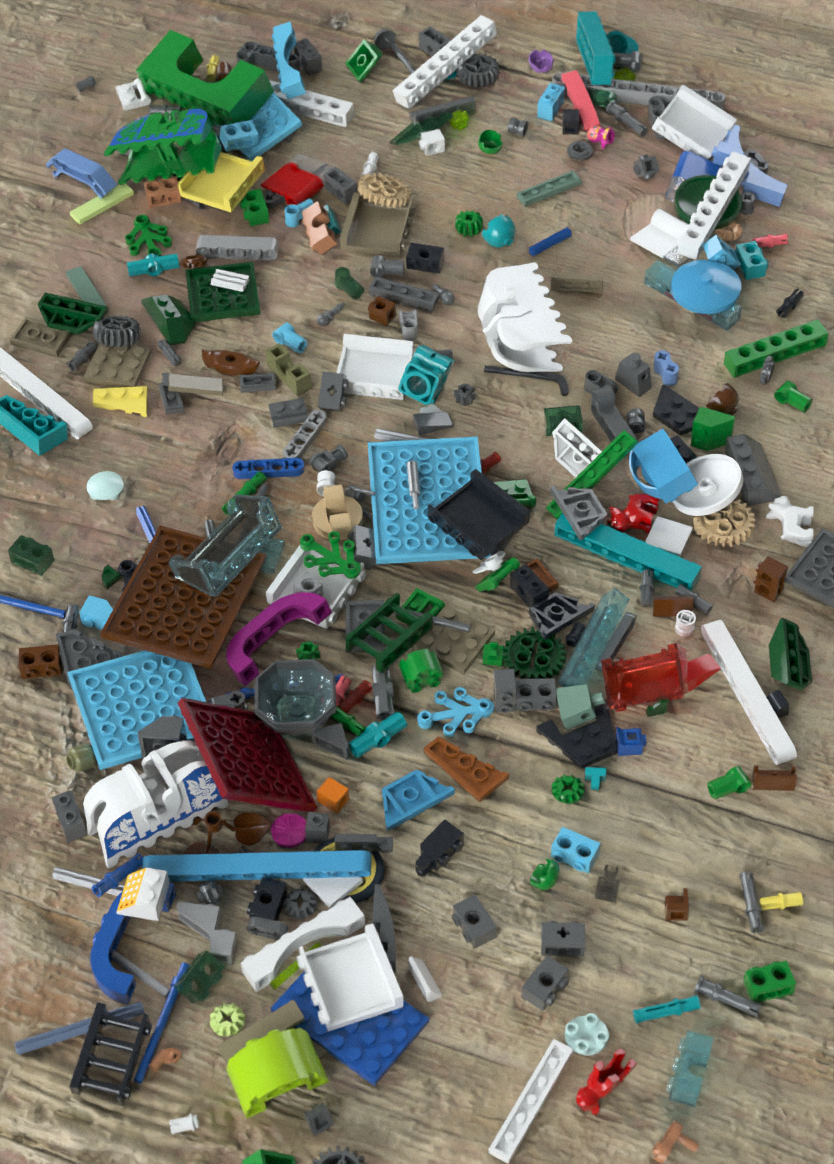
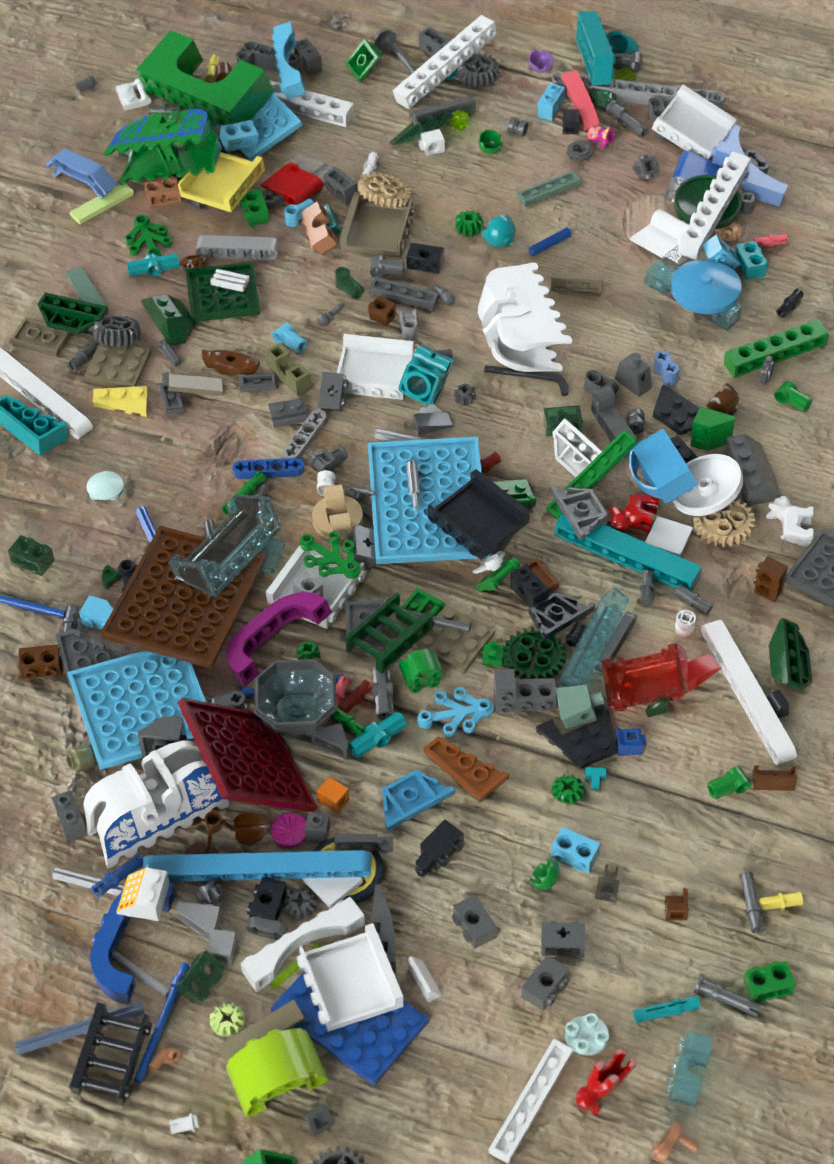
(670, 605): reddish brown tile -> none

